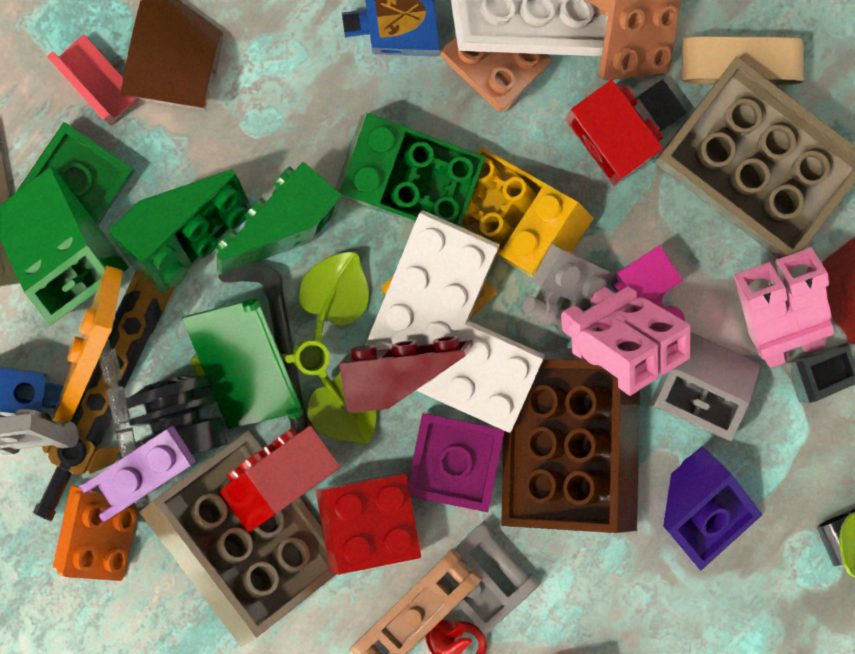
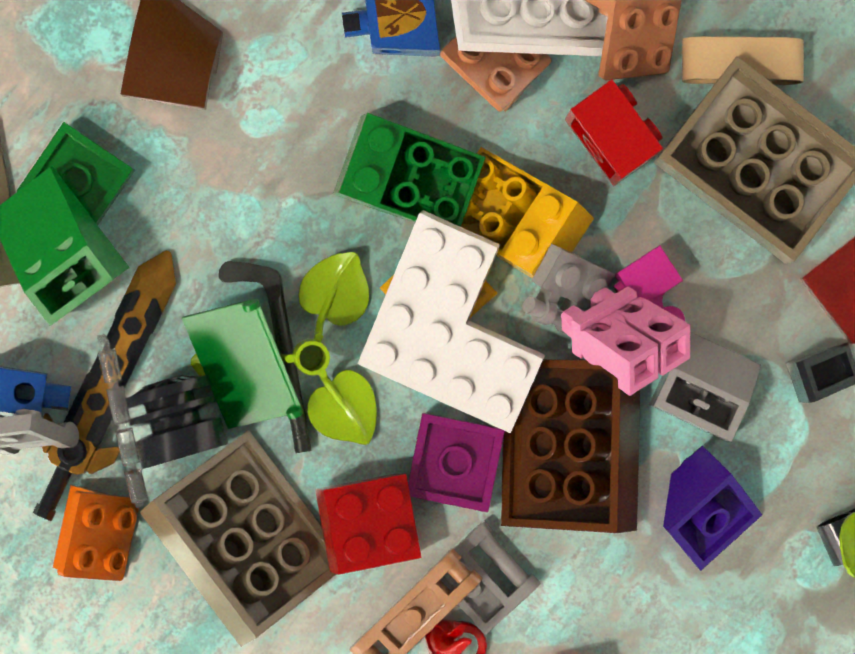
(86, 350): light orange wing -> none
(94, 79): coral panel -> none
(141, 471): hinge -> none
(179, 227): green slope -> none
(277, 476): red brick -> none
(287, 220): green slope -> none
(384, 377): dark red slope -> none
(659, 105): black tile -> none
(788, 309): bright pink hips -> none

